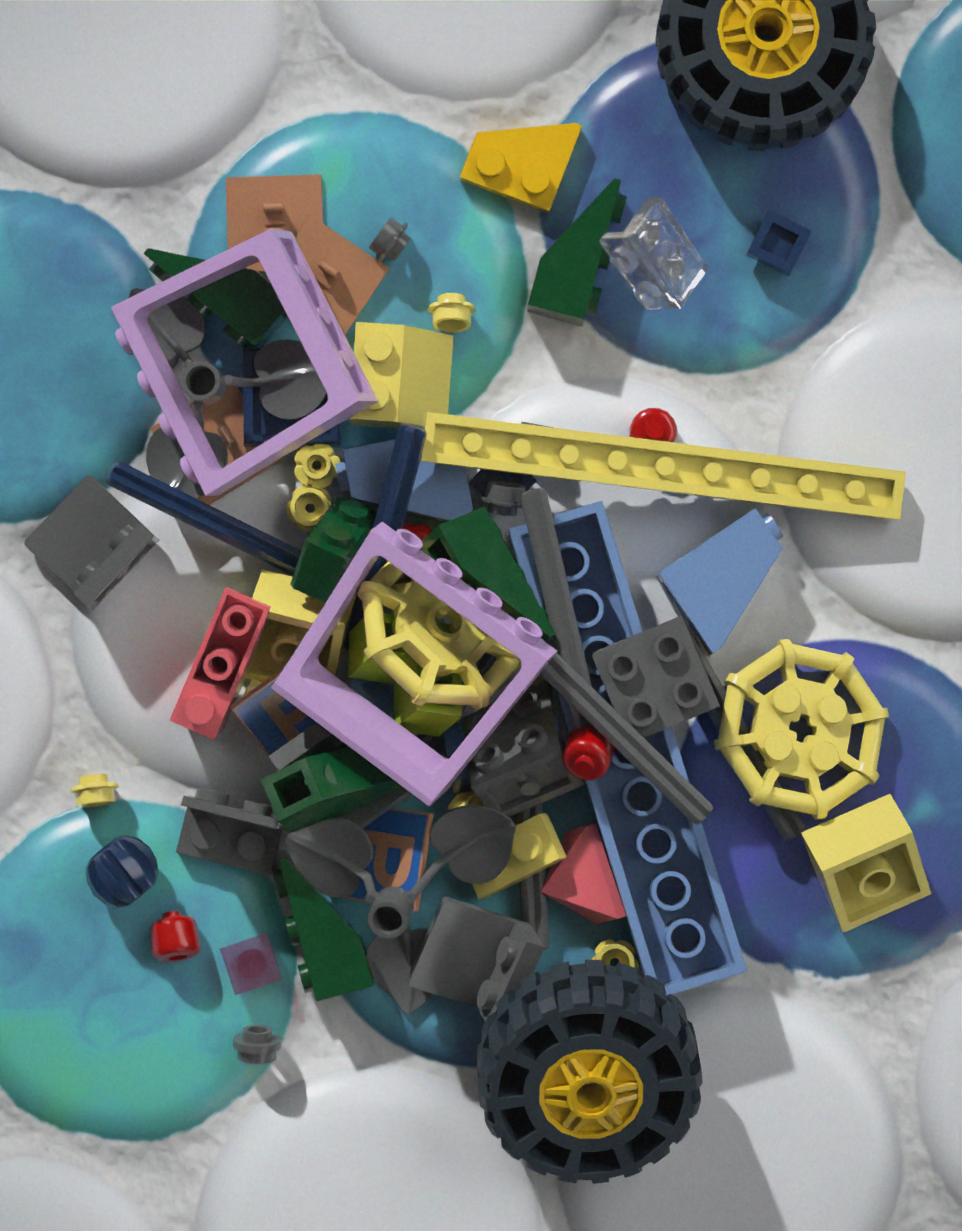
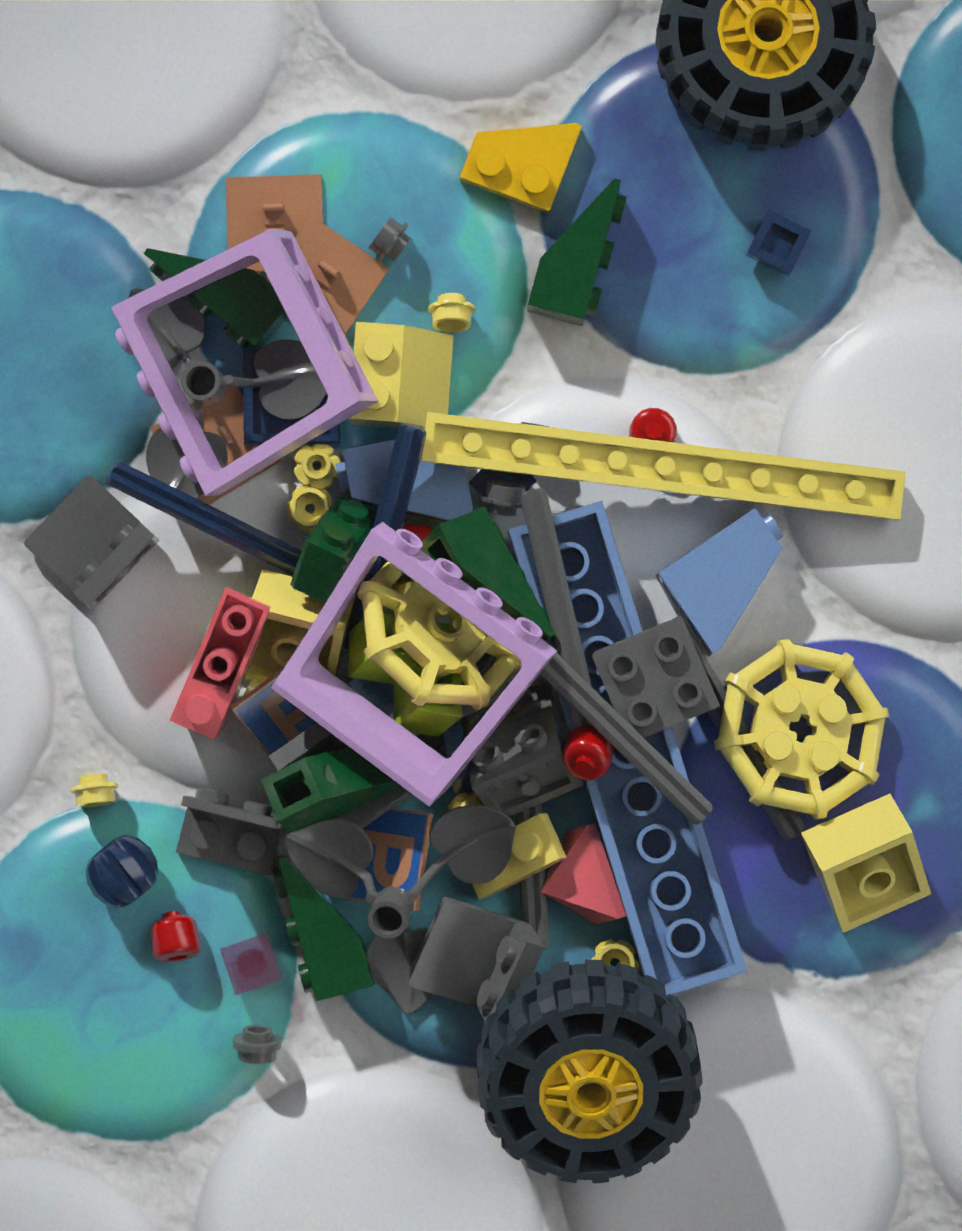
(656, 257): clear bracket -> none

